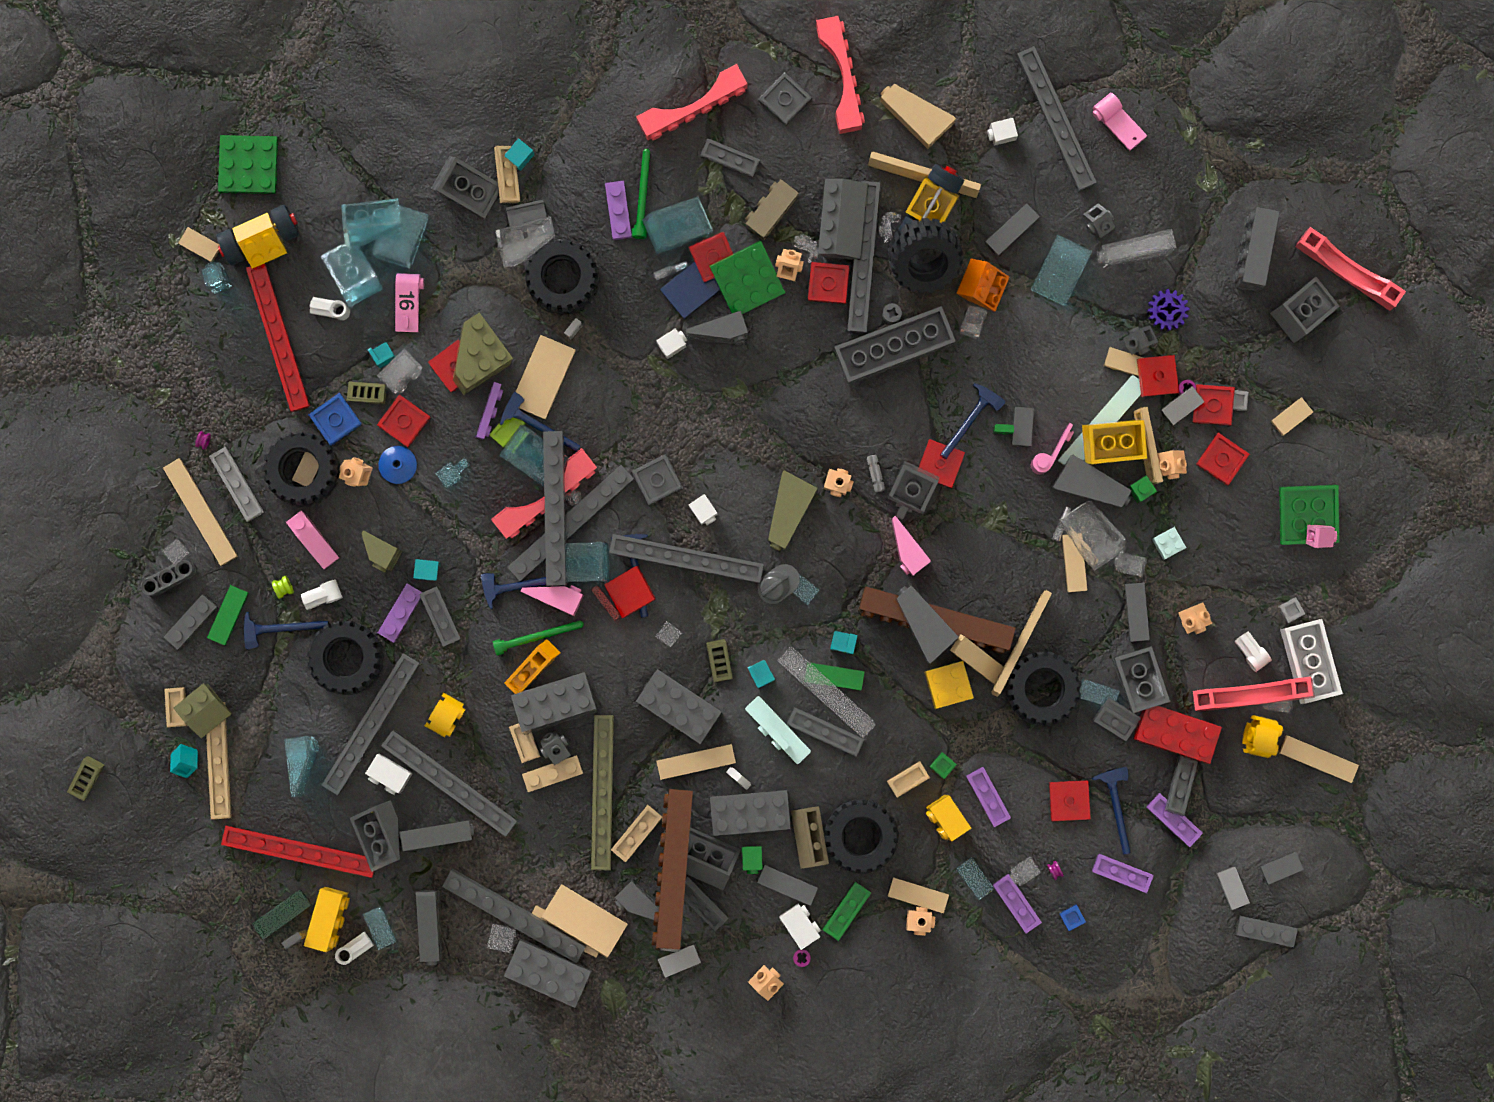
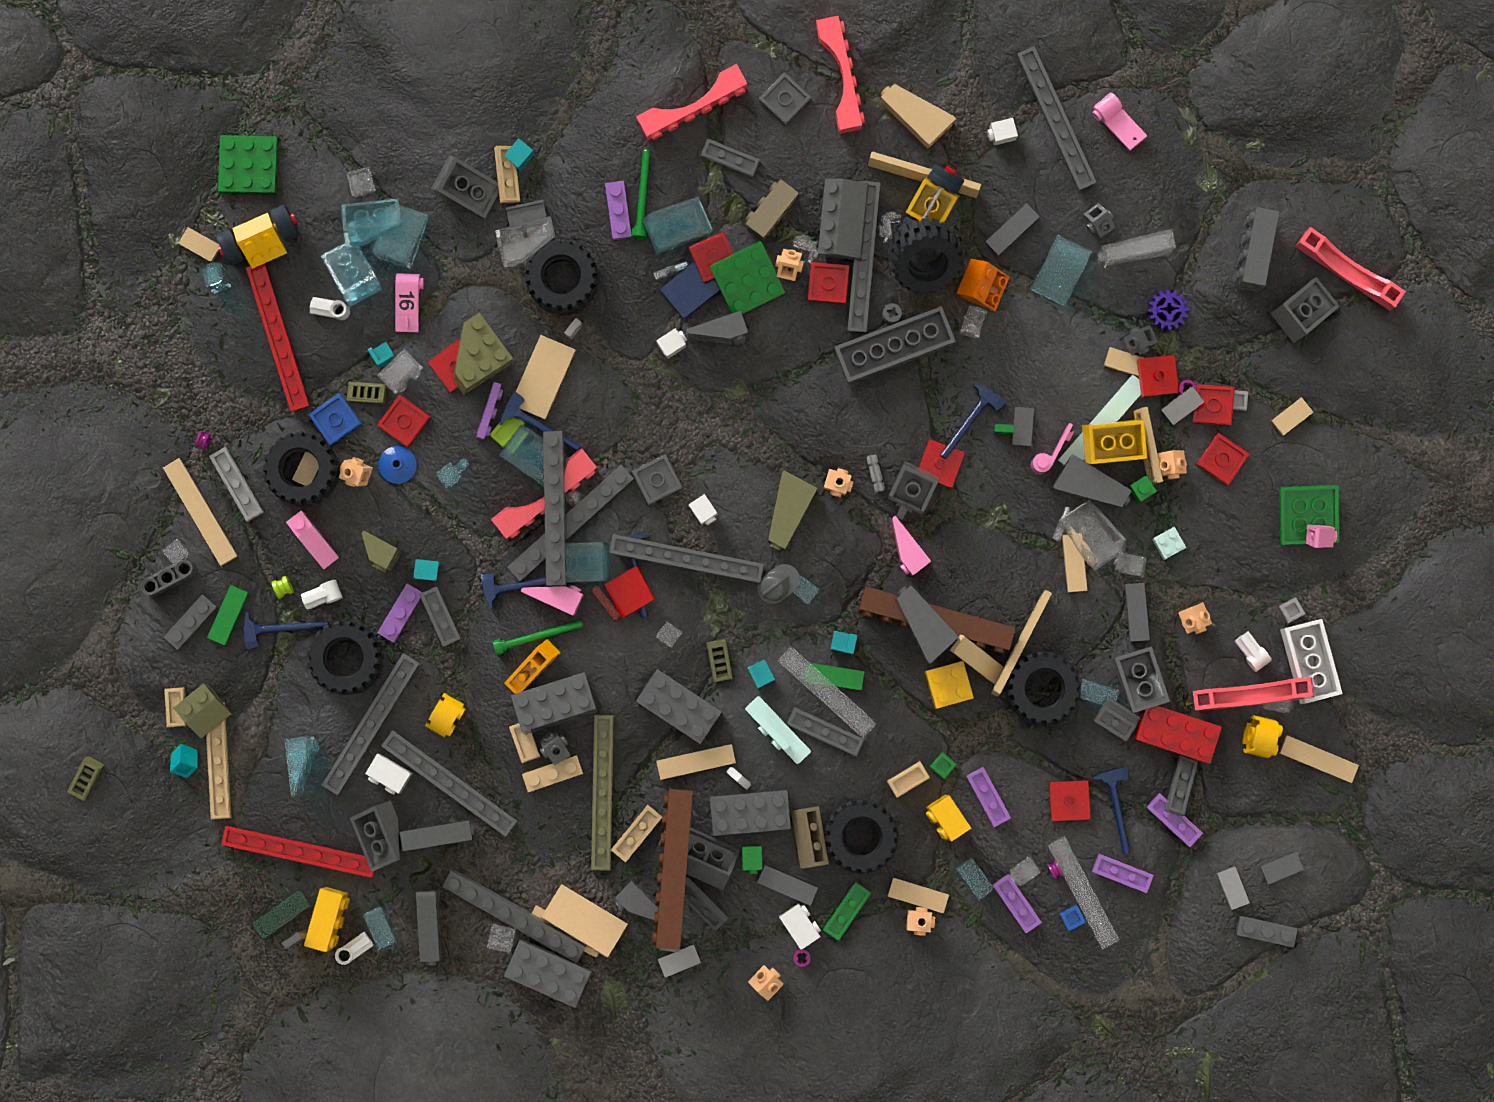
(361, 182): none -> clear piece
(1083, 892): none -> clear plate

